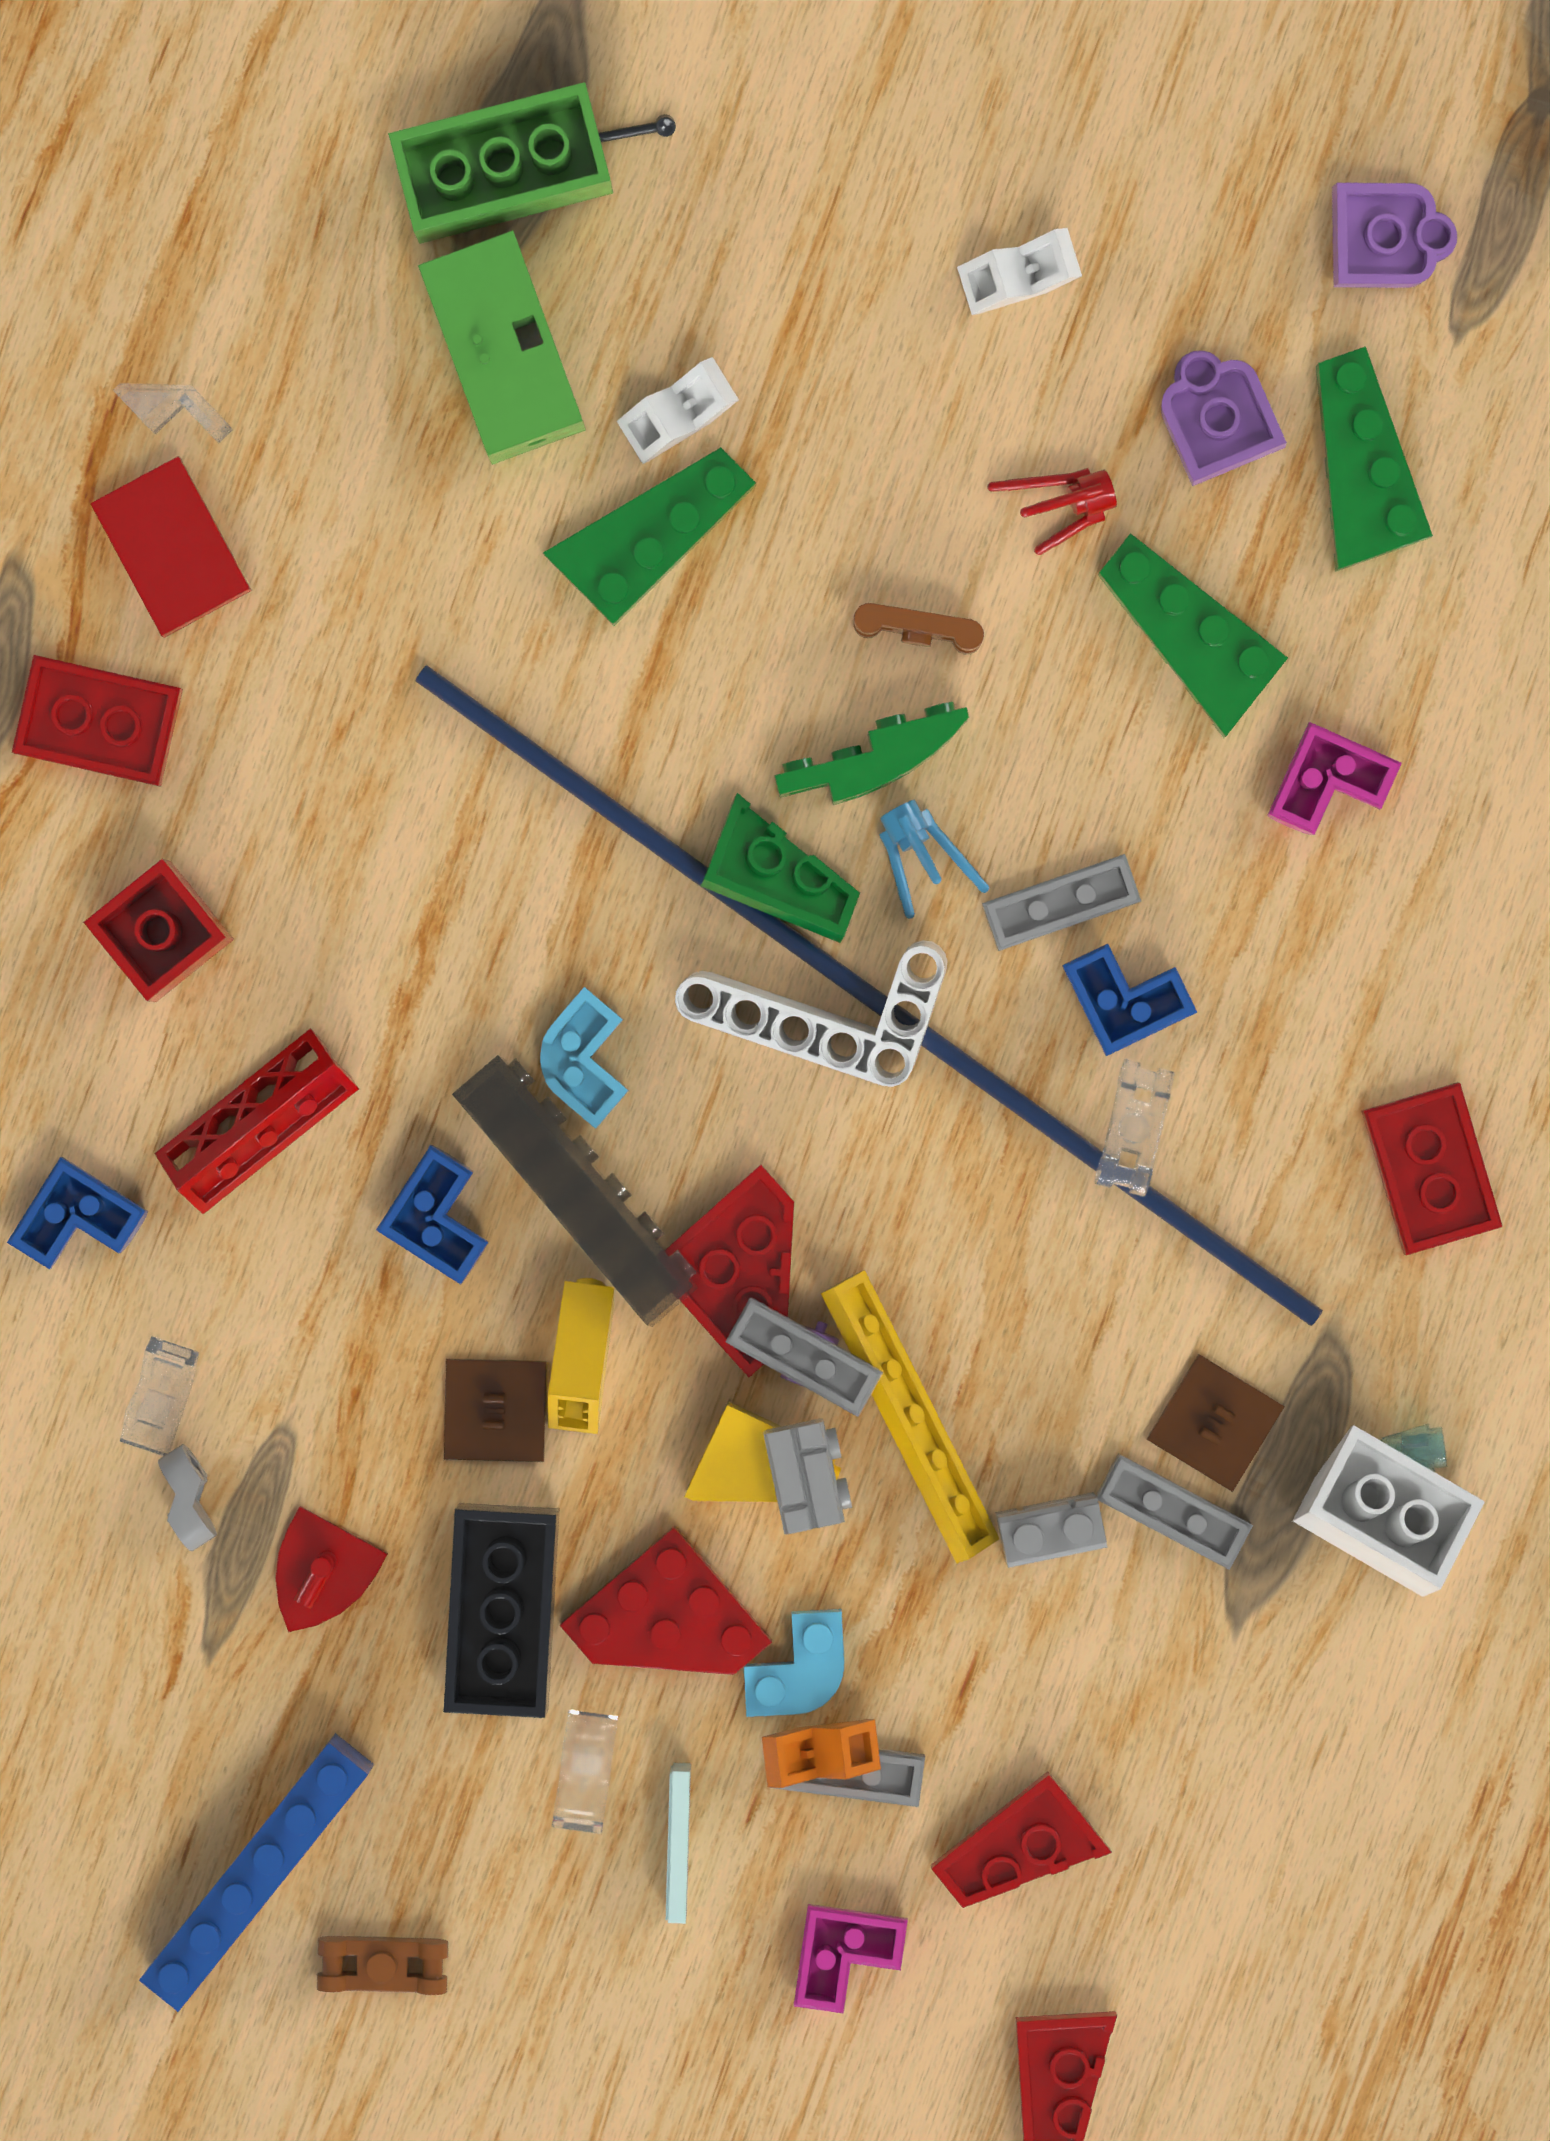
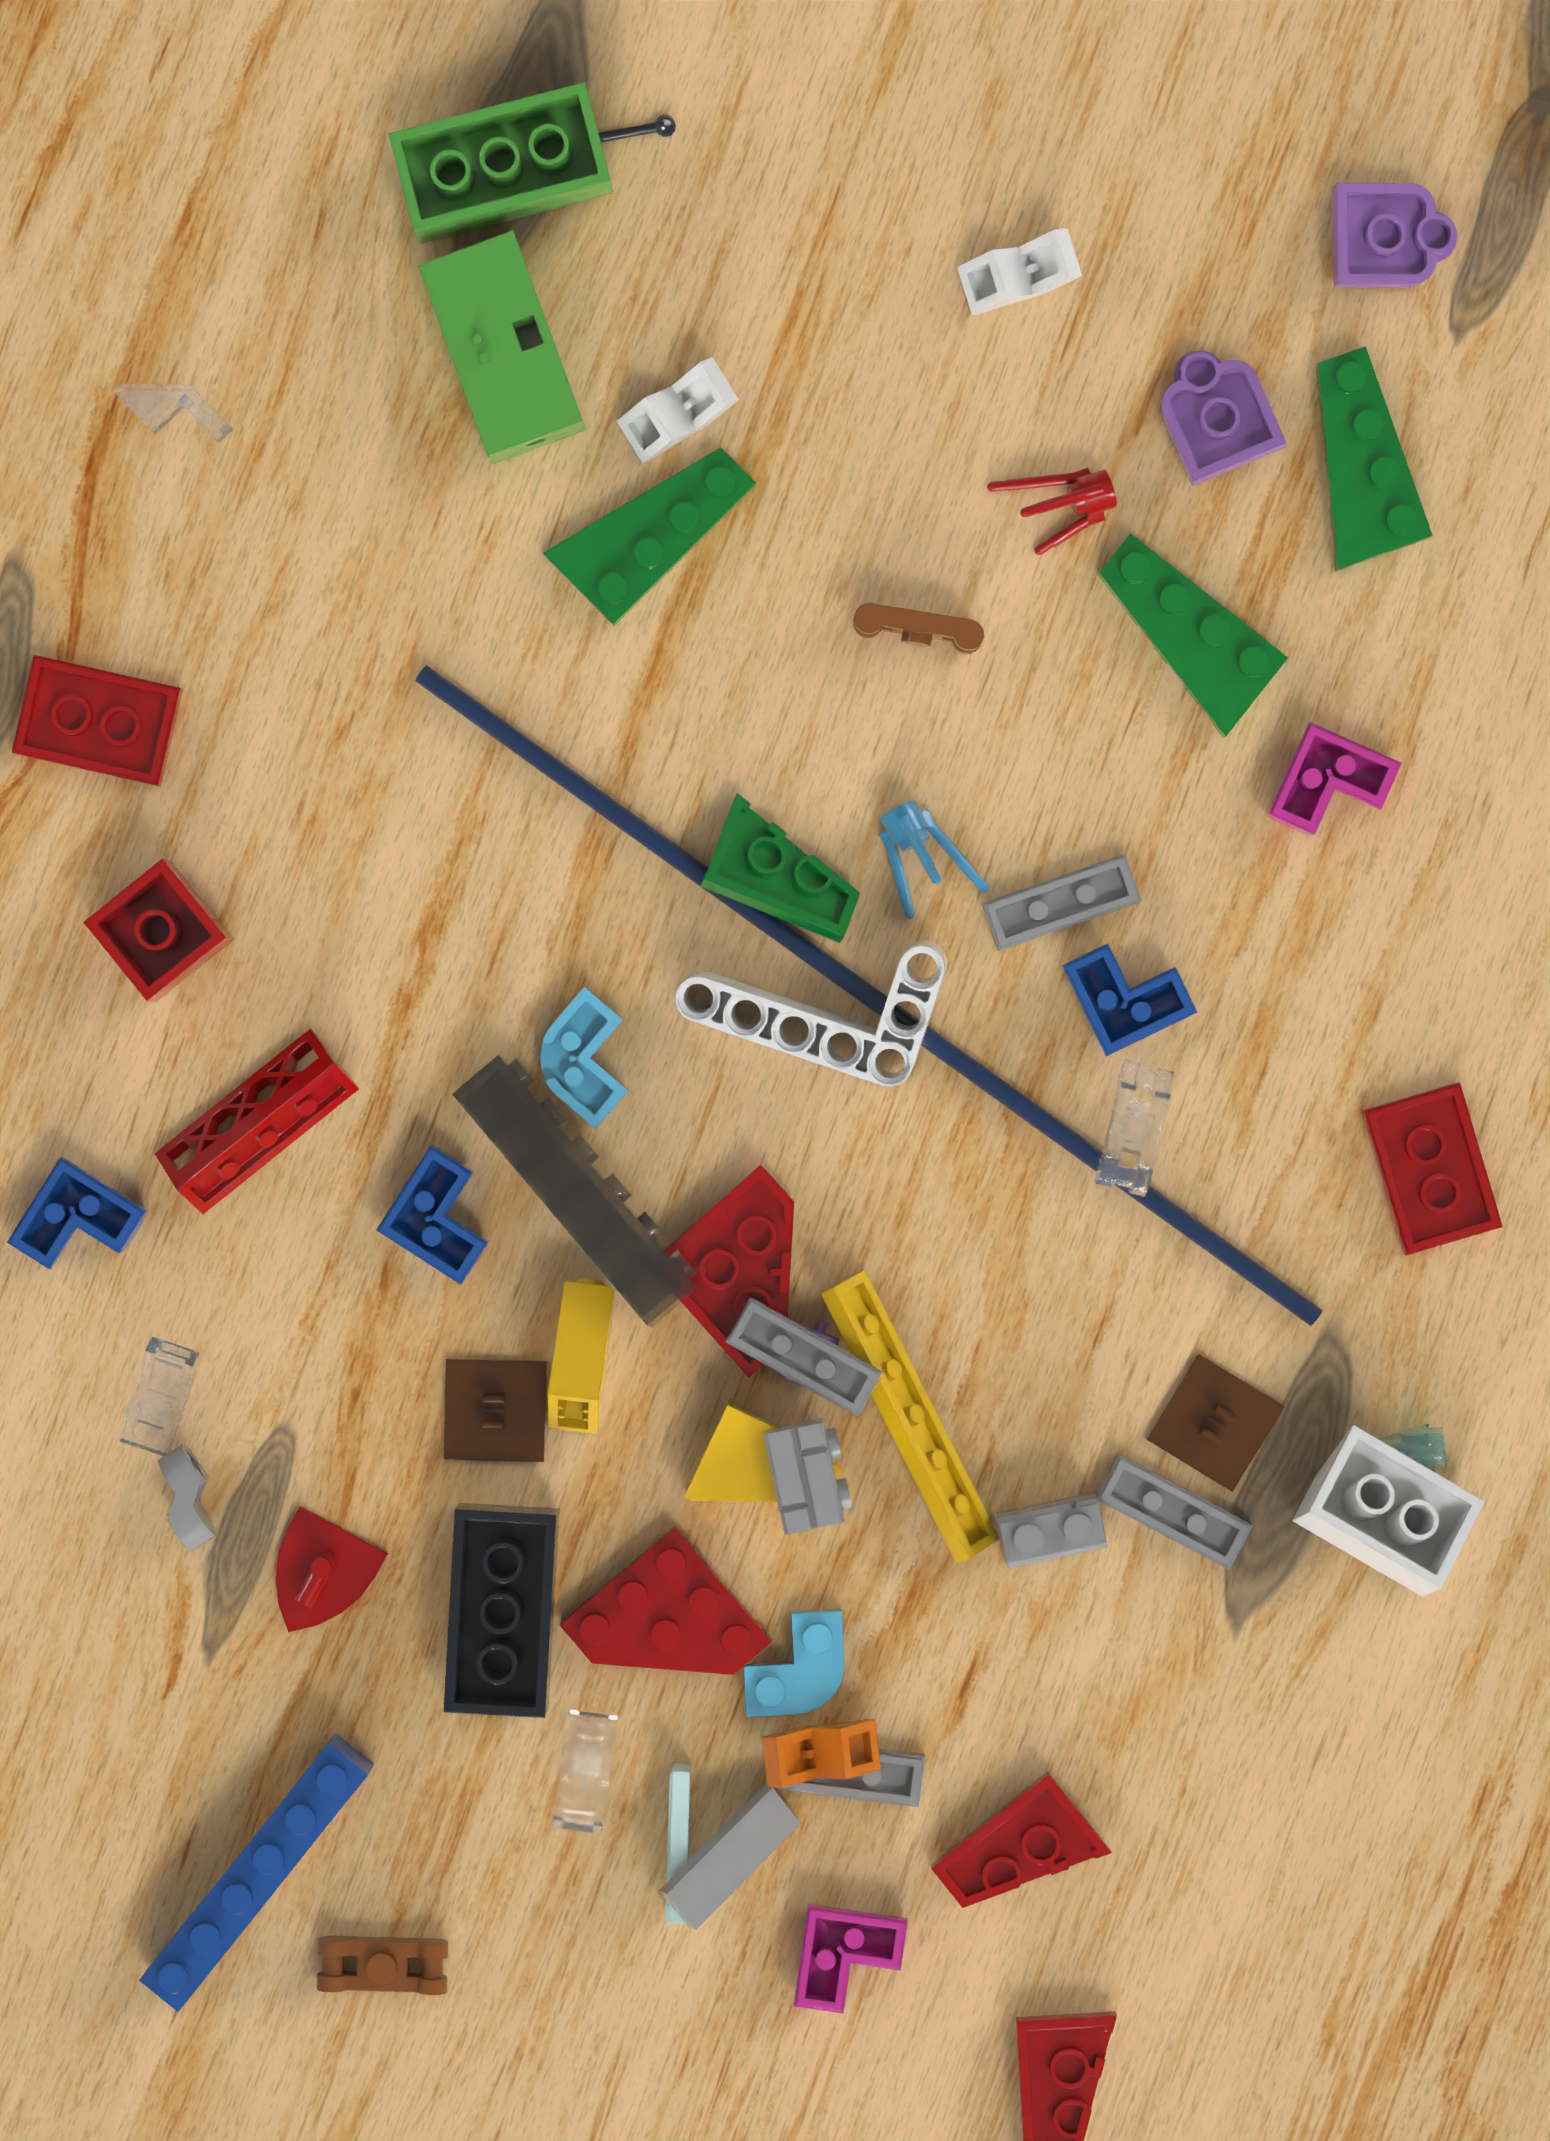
(171, 547): red tile -> none
(730, 1857): none -> light grey tile
(895, 752): green slope -> none

